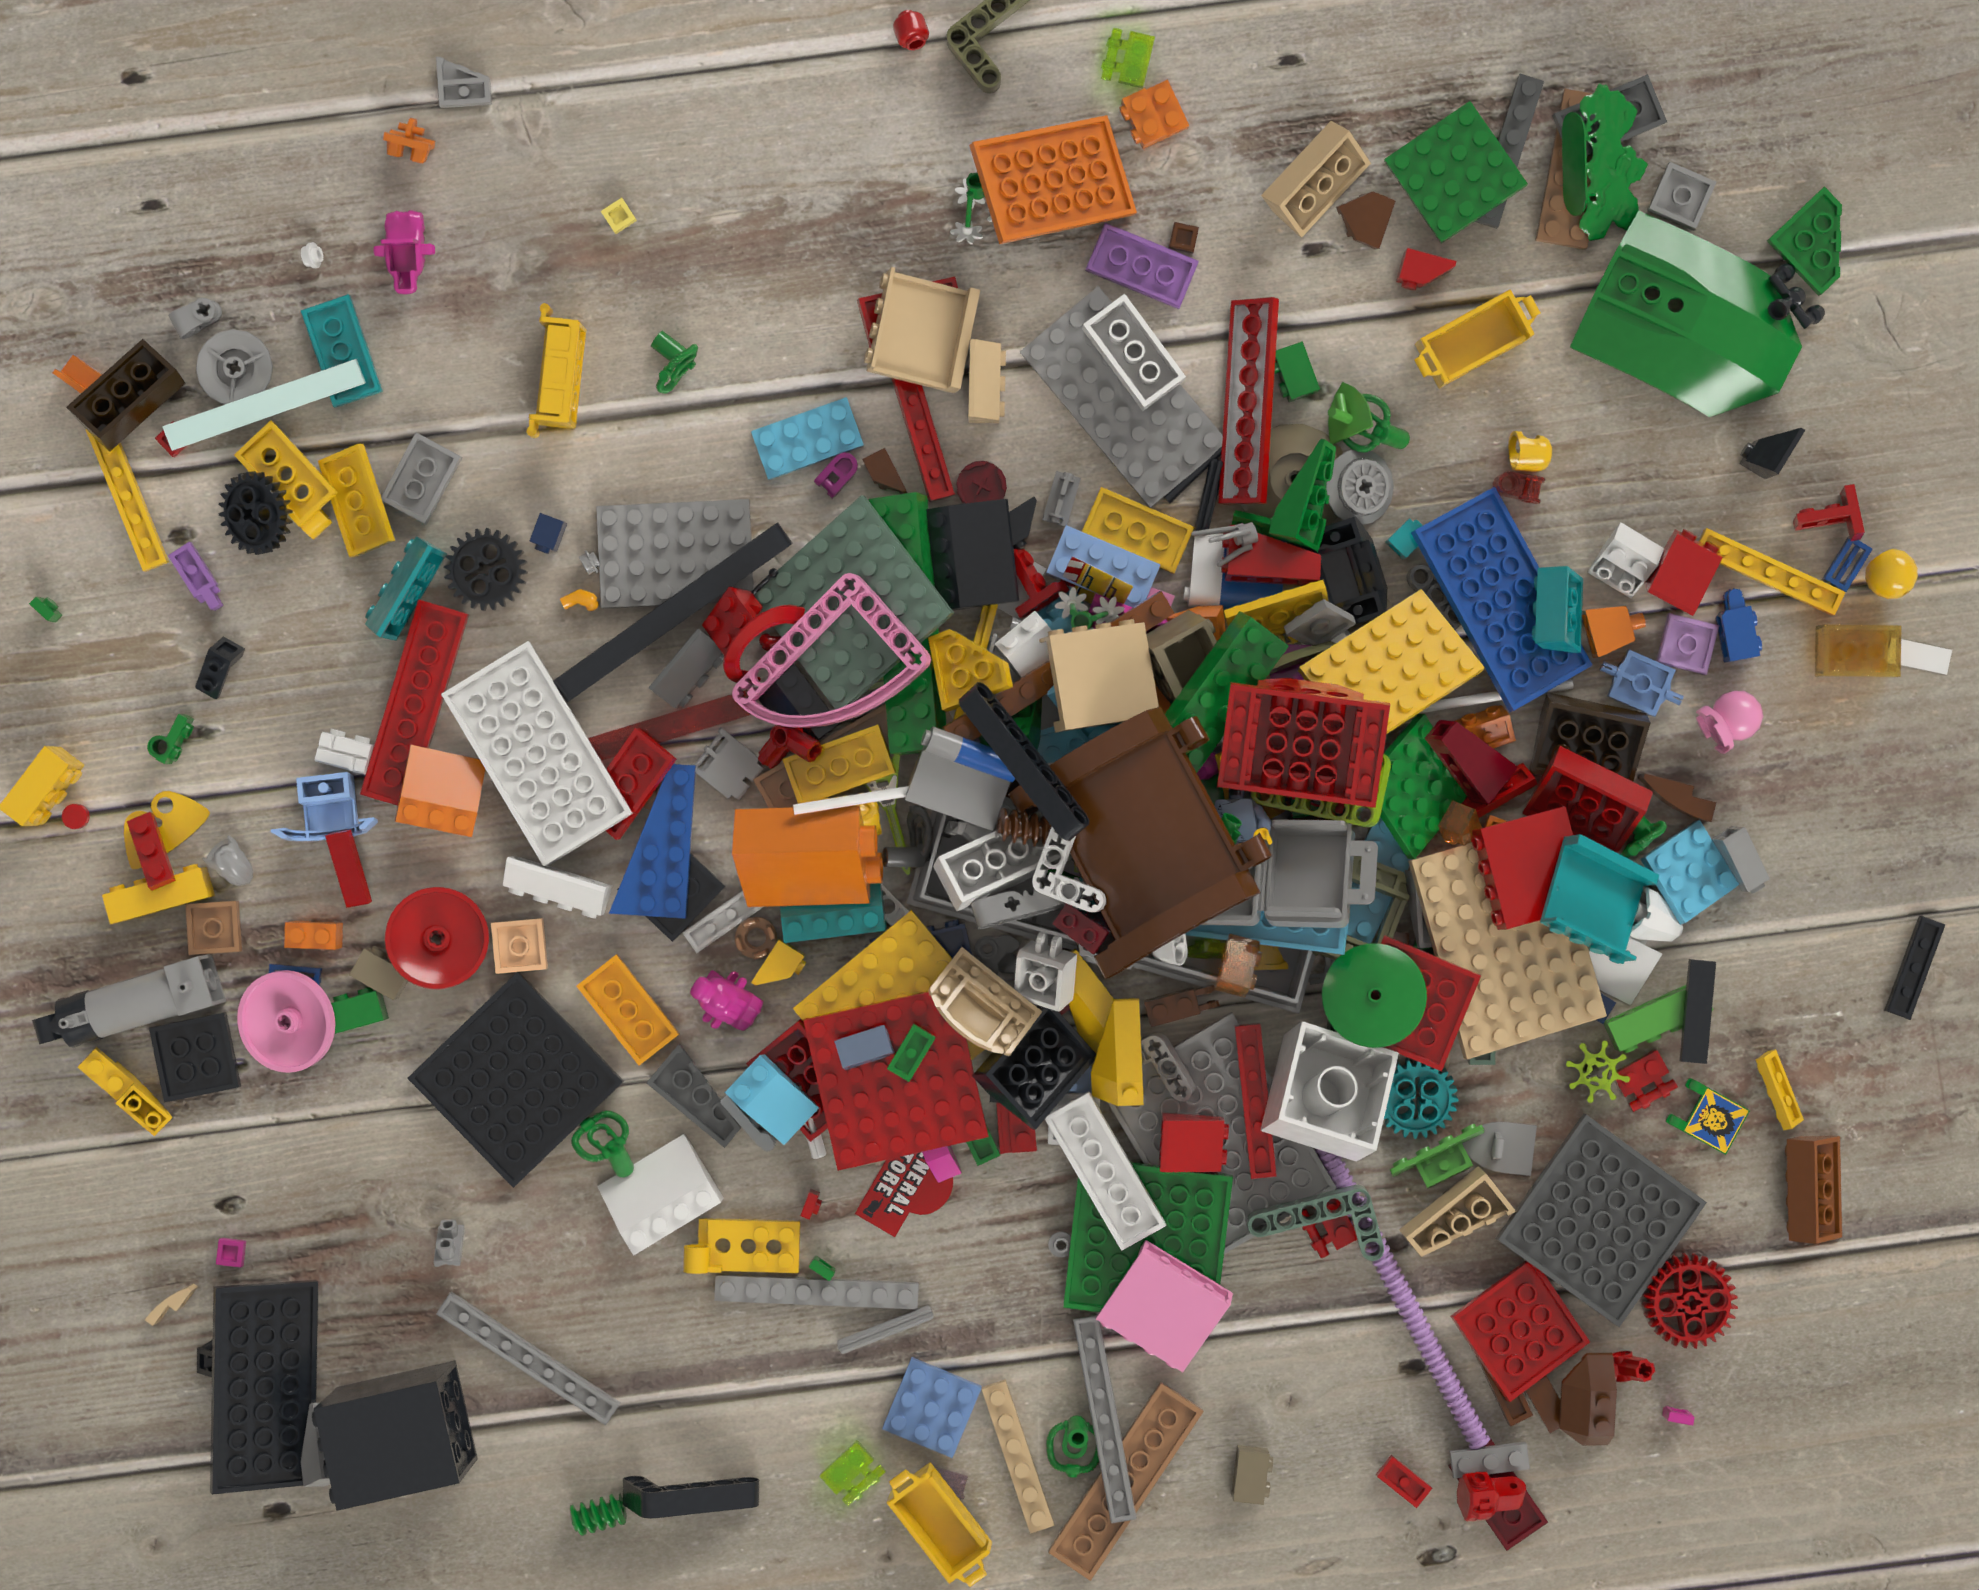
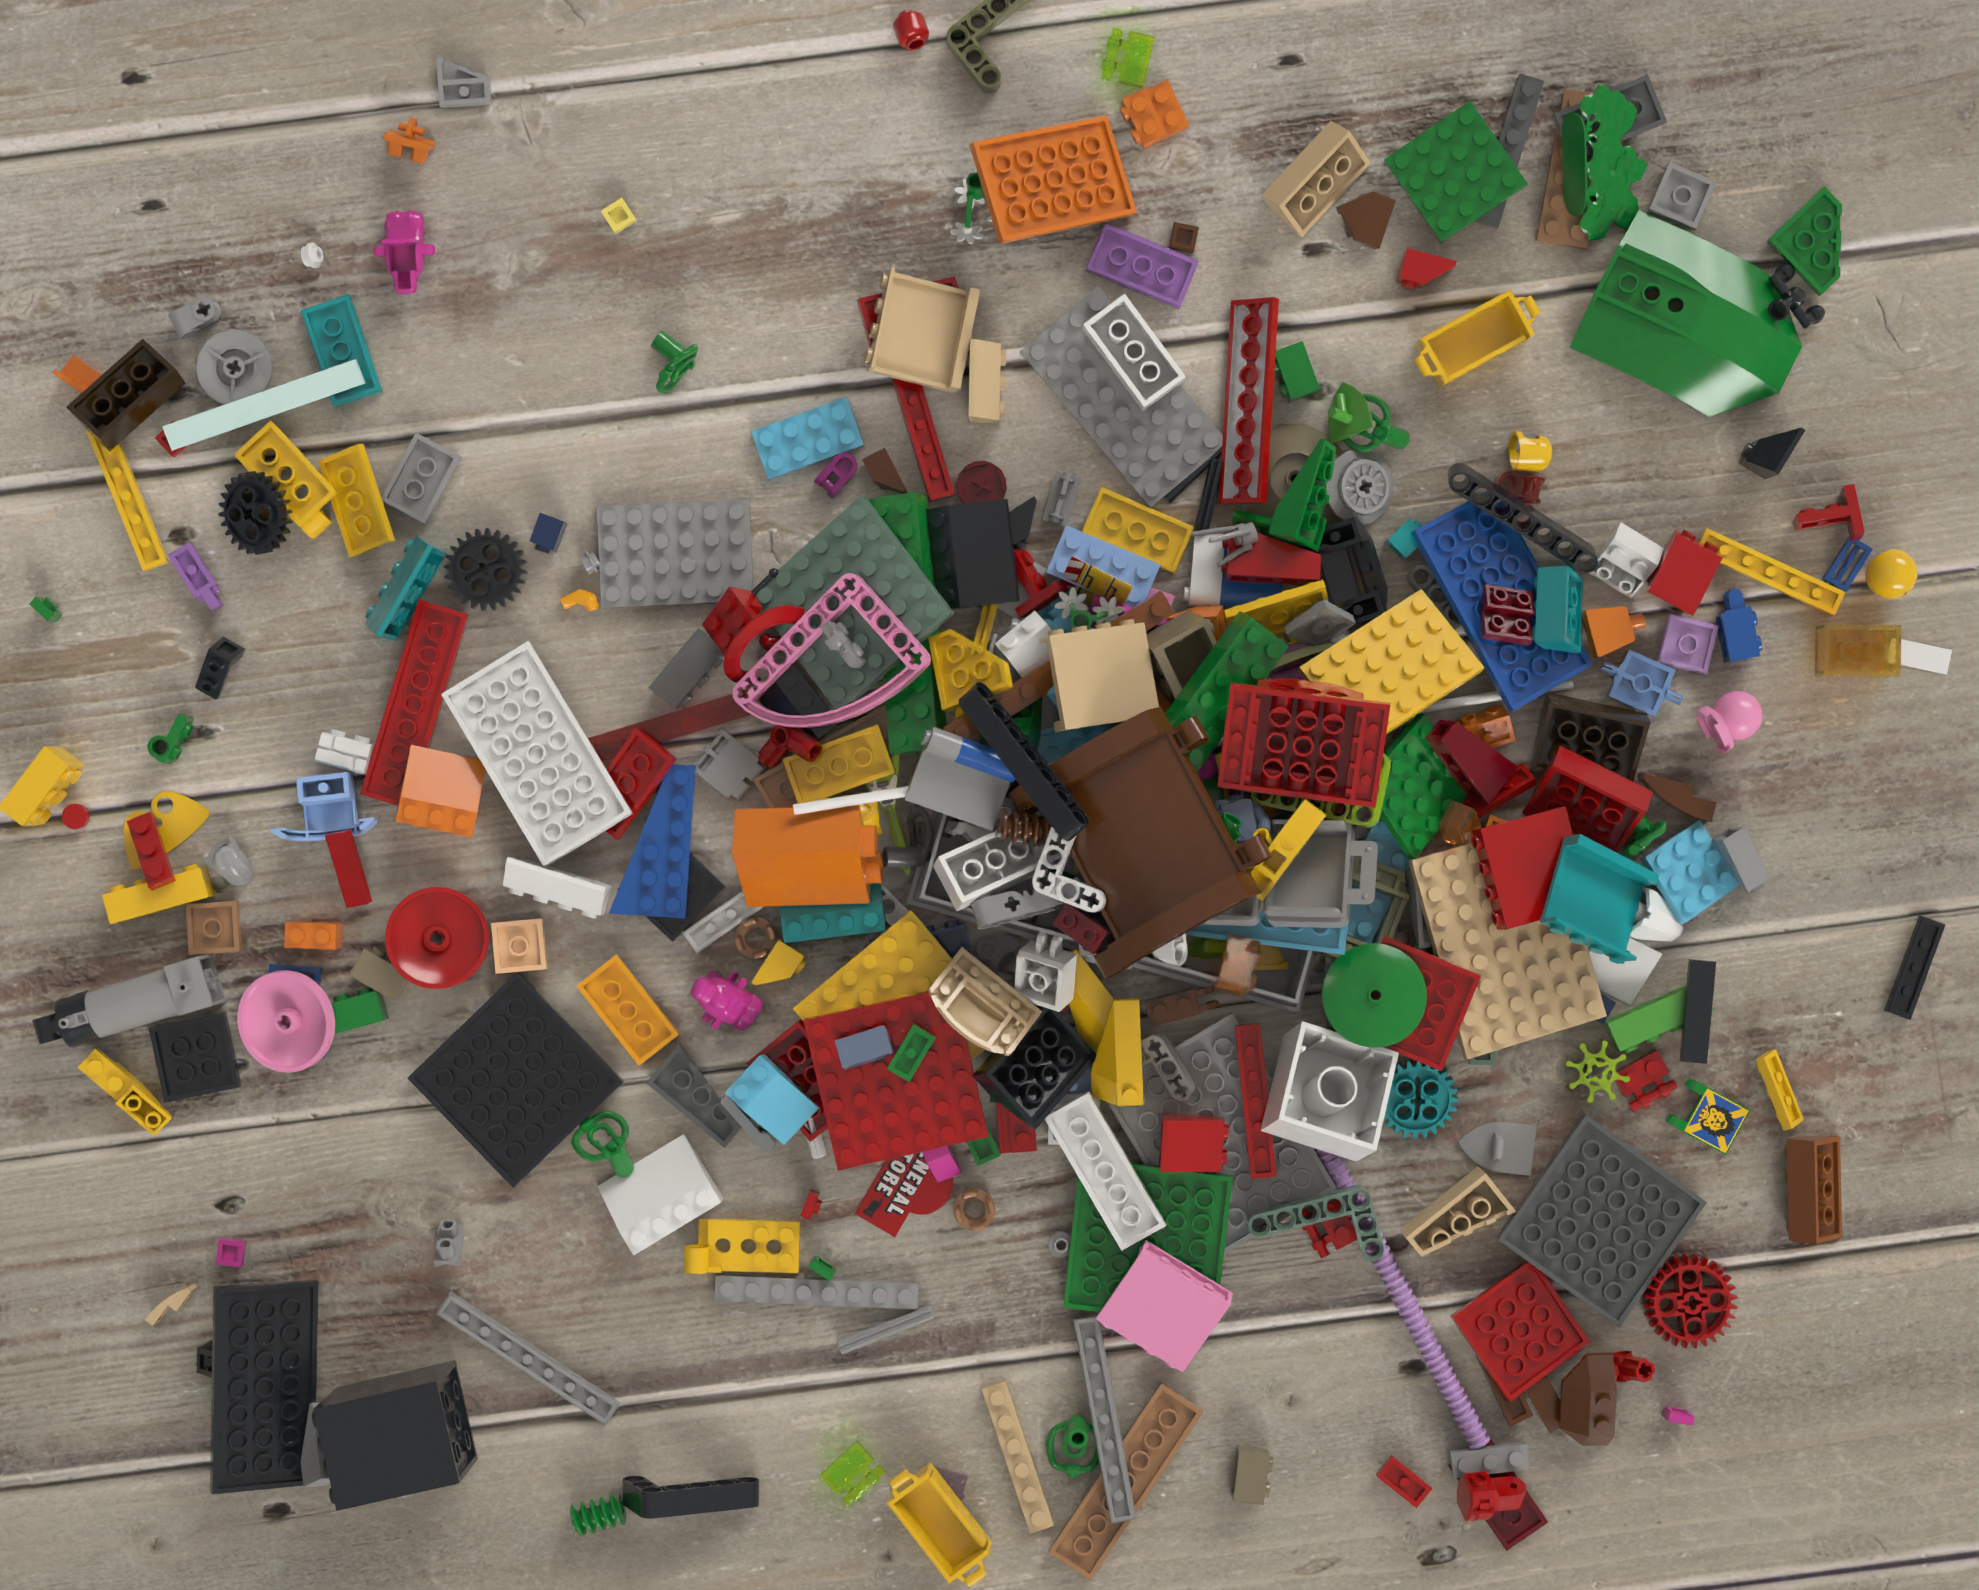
(559, 373): yellow container -> none
(672, 612): black beam -> none
(840, 642): none -> light grey hinge
(932, 1407): medium blue plate -> none
(977, 1223): none -> medium nougat piece
(1287, 846): none -> yellow slope
(1441, 1161): bright green bracket -> none
(1506, 614): none -> dark red slope
(1528, 528): none -> black beam

